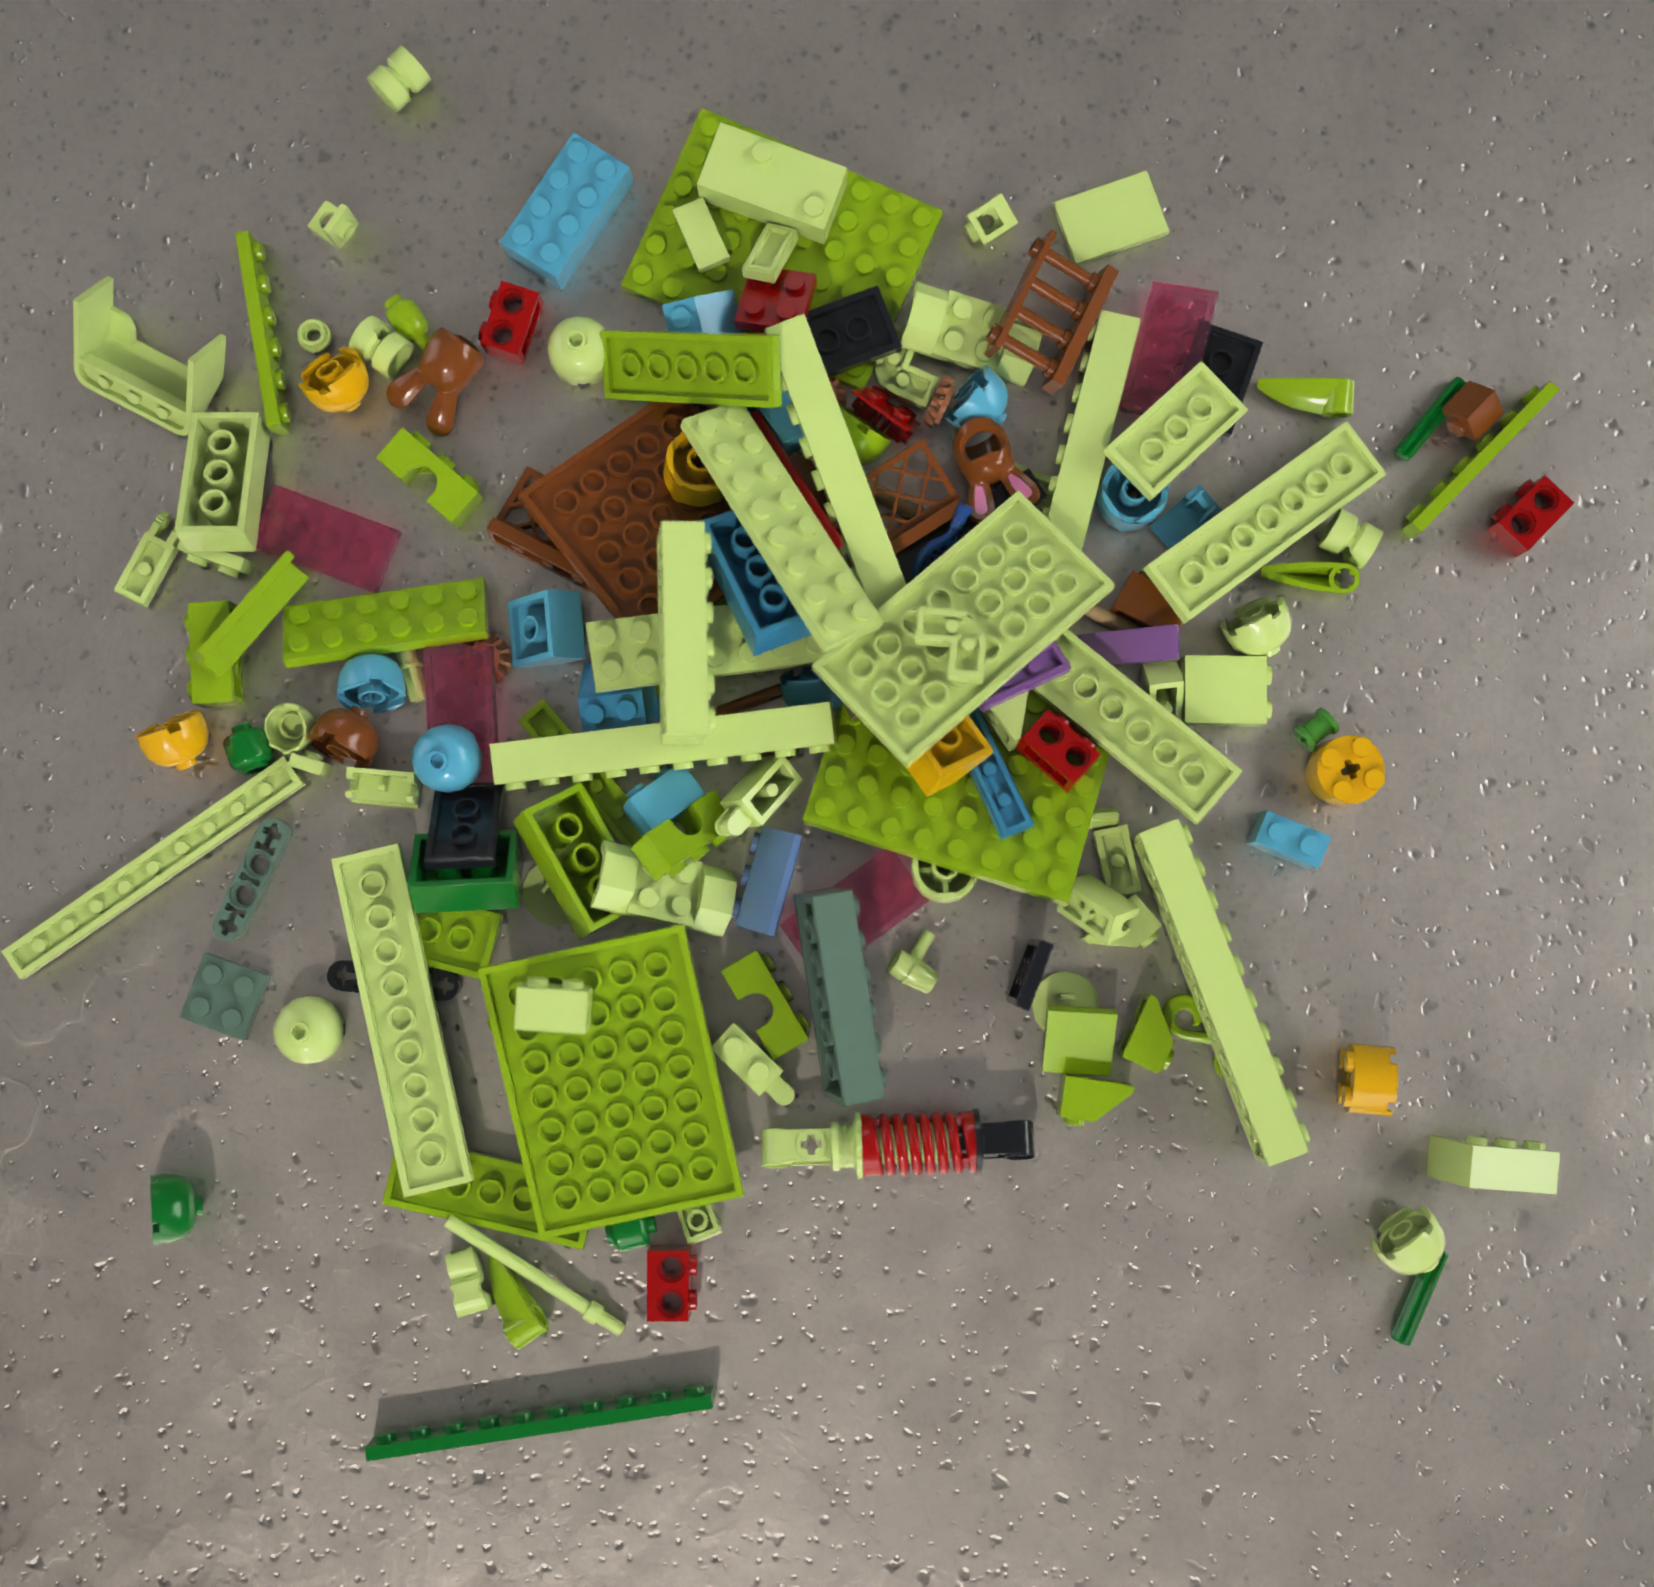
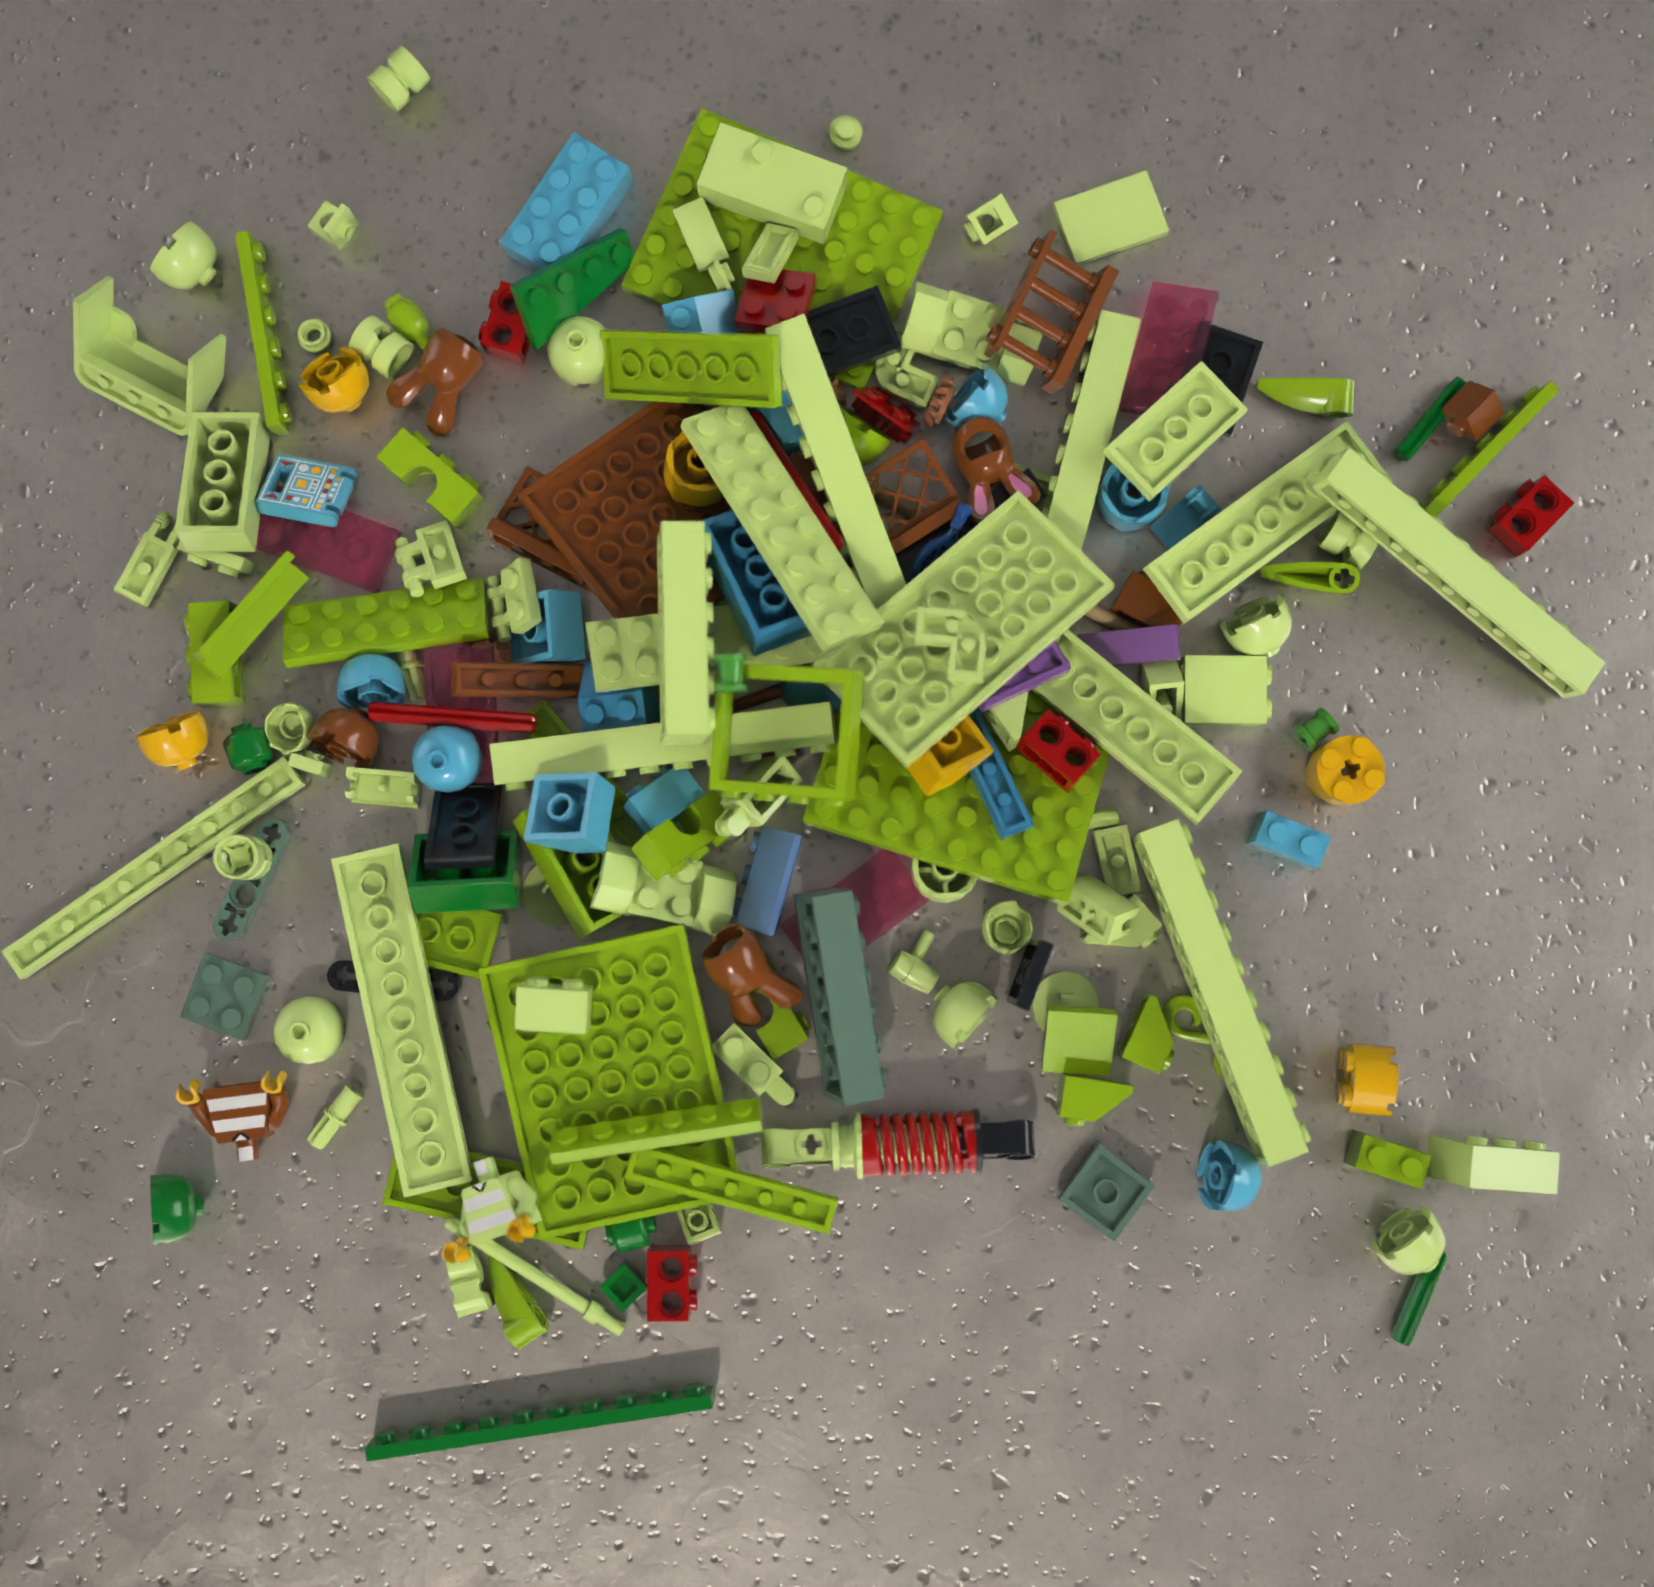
(187, 258): none -> yellowish green cylinder
(239, 1111): none -> torso
(242, 857): none -> yellowish green wheel
(308, 490): none -> medium azure container
(334, 1116): none -> yellowish green axle
(440, 555): none -> yellowish green plate
(460, 717): none -> red axle
(493, 1209): none -> torso
(515, 680): none -> dark orange tile
(521, 598): none -> yellowish green plate
(570, 284): none -> green wing
(570, 812): none -> medium azure slope
(623, 1286): none -> green plate
(656, 1131): none -> lime plate
(721, 275): none -> yellowish green plate
(730, 673): none -> bright green bush
(733, 1188): none -> lime plate
(745, 970): none -> dark orange piece
(845, 132): none -> yellowish green plate
(848, 737): none -> lime window
(961, 1011): none -> yellowish green cylinder
(1007, 927): none -> yellowish green hair
(1106, 1192): none -> sand green plate
(1229, 1176): none -> medium azure cylinder
(1387, 1159): none -> lime brick
(1458, 573): none -> yellowish green brick

